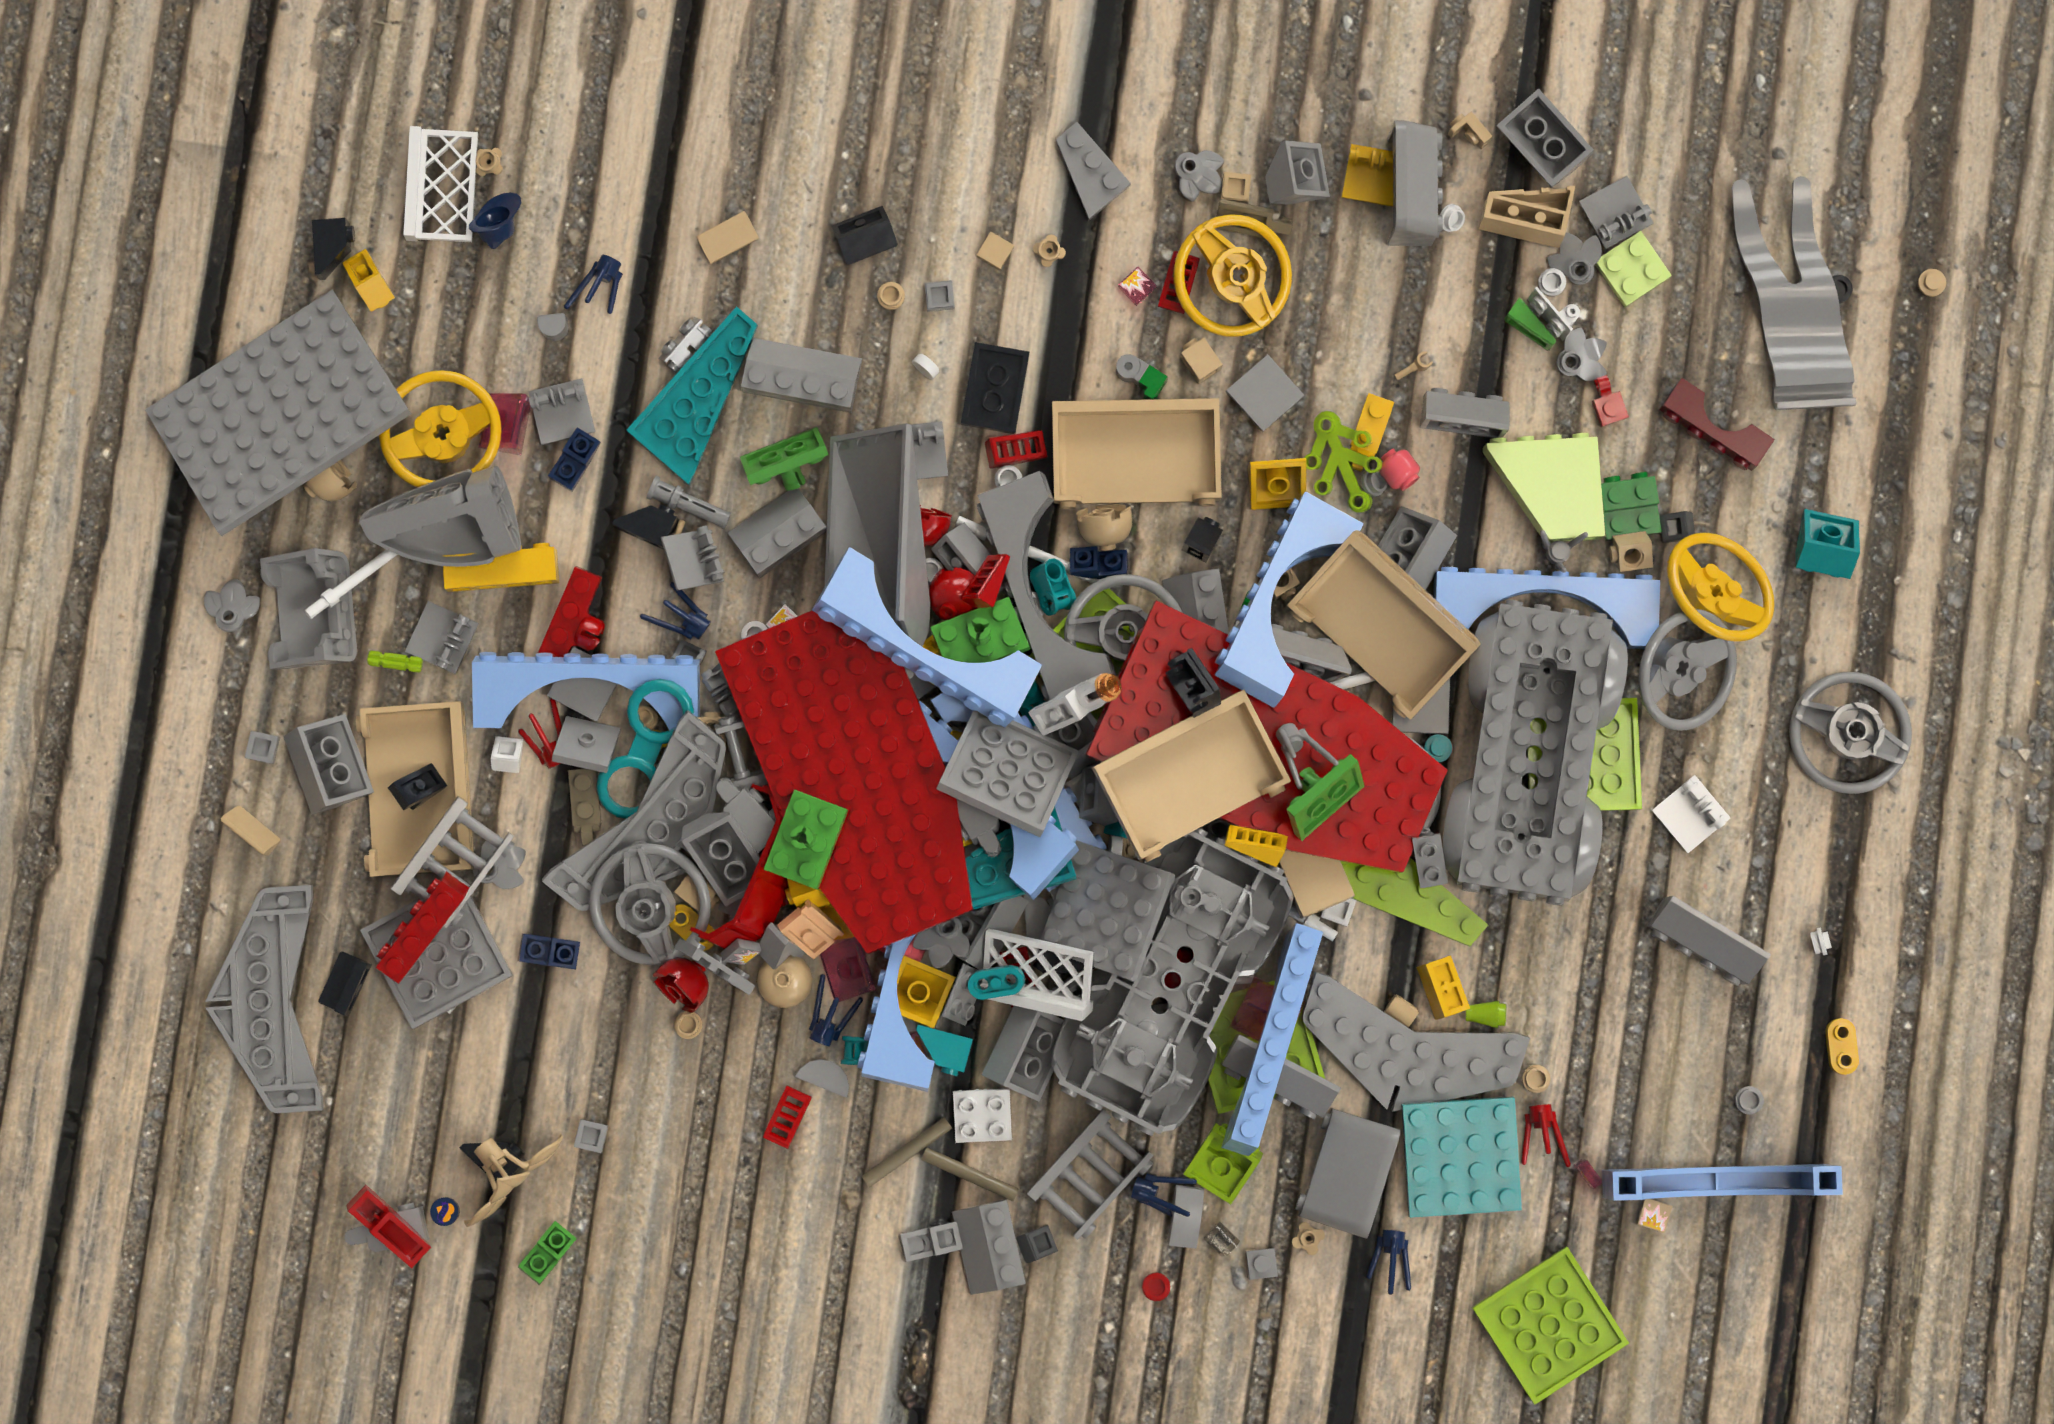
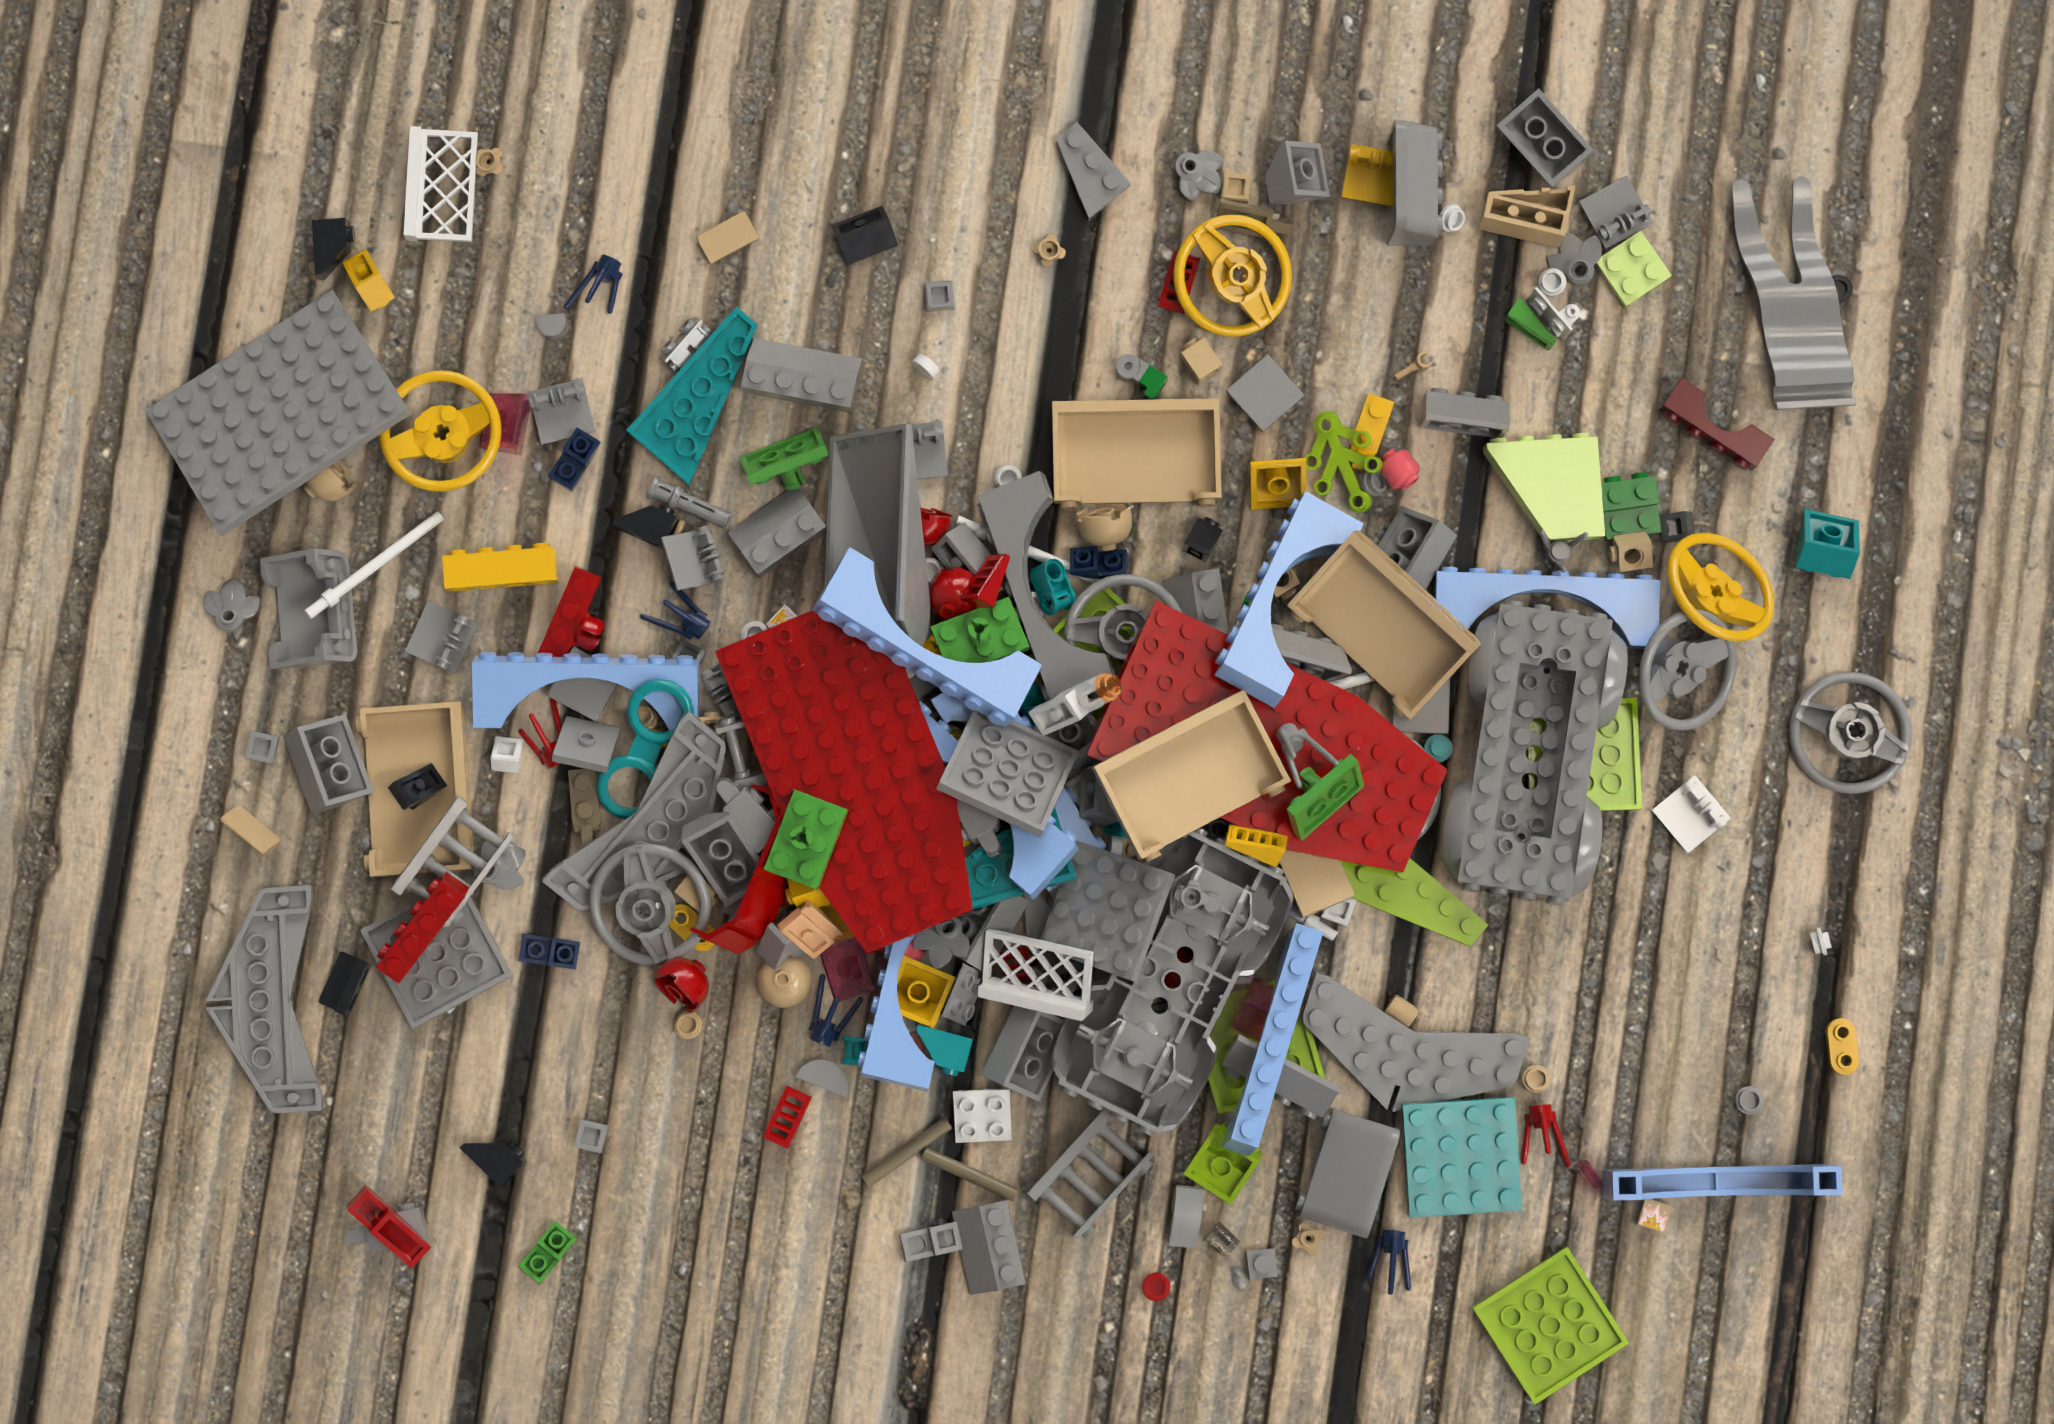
(395, 661): lime axle -> none
(444, 1211): dark blue tile -> none
(448, 518): light grey panel -> none
(494, 1160): tan plant -> none
(496, 219): dark blue piece -> none
(715, 964): light grey wing -> none
(741, 951): light grey tile -> none
(891, 295): tan plate -> none
(995, 251): tan tile -> none
(995, 388): black plate -> none
(997, 982): teal plate -> none
(1002, 441): red slope -> none
(1037, 1244): dark grey slope -> none
(1137, 286): tile -> none
(1146, 1193): dark blue plant -> none
(1193, 683): black hinge -> none
(1429, 859): light grey hinge -> none
(1443, 987): yellow hinge -> none
(1475, 130): tan bracket -> none
(1488, 1014): lime cone -> none
(1585, 356): light grey plate -> none
(1609, 406): plate -> none
(1707, 940): light grey slope -> none
(1932, 282): tan plate -> none

